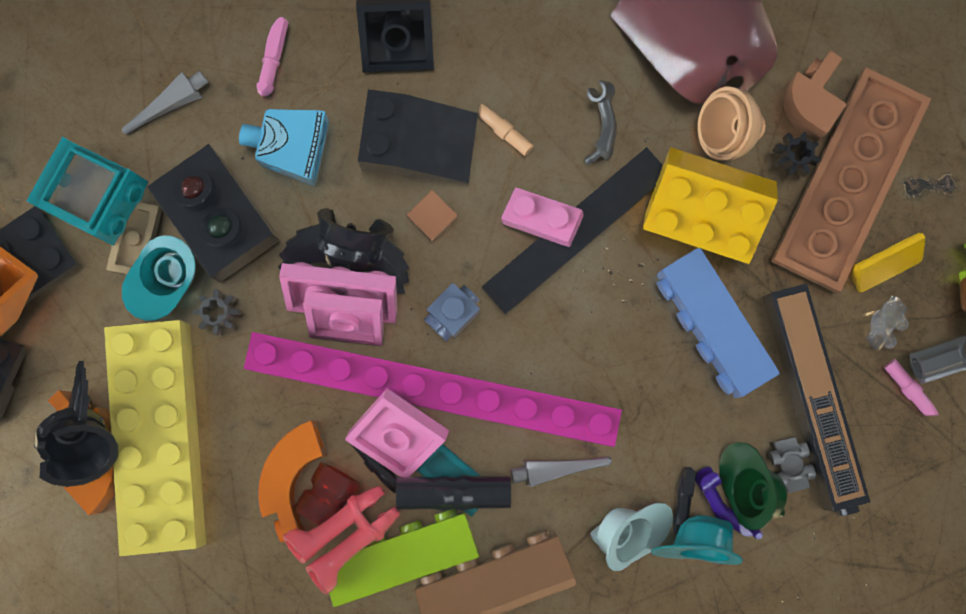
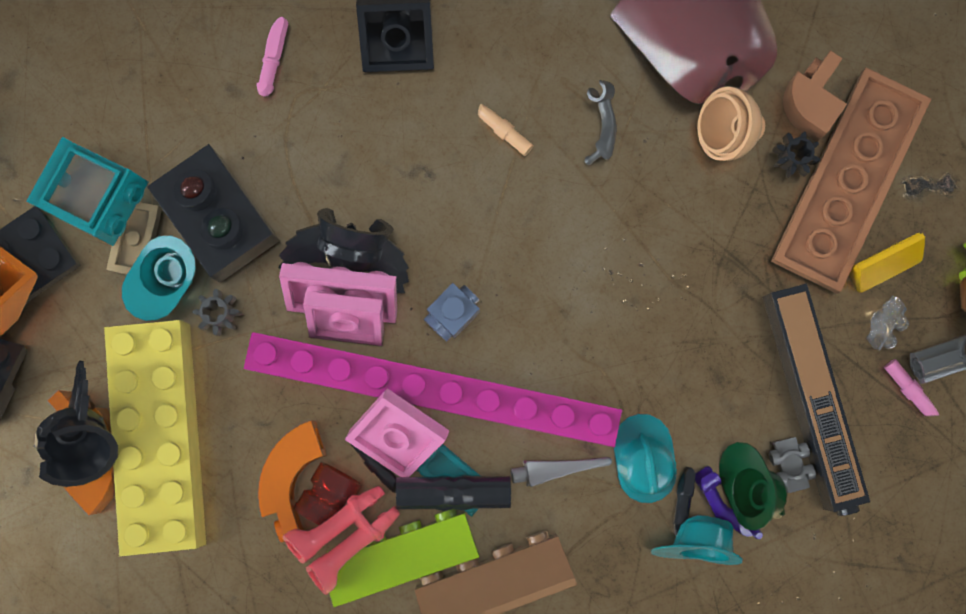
(178, 93): light grey piece -> none
(289, 142): medium azure torso -> none
(416, 138): black slope -> none
(432, 216): nougat tile -> none
(542, 217): bright pink plate -> none
(600, 211): black tile -> none
(632, 534): light aqua piece -> none
(645, 458): none -> teal piece
(710, 205): yellow piece -> none
(717, 324): medium blue brick -> none

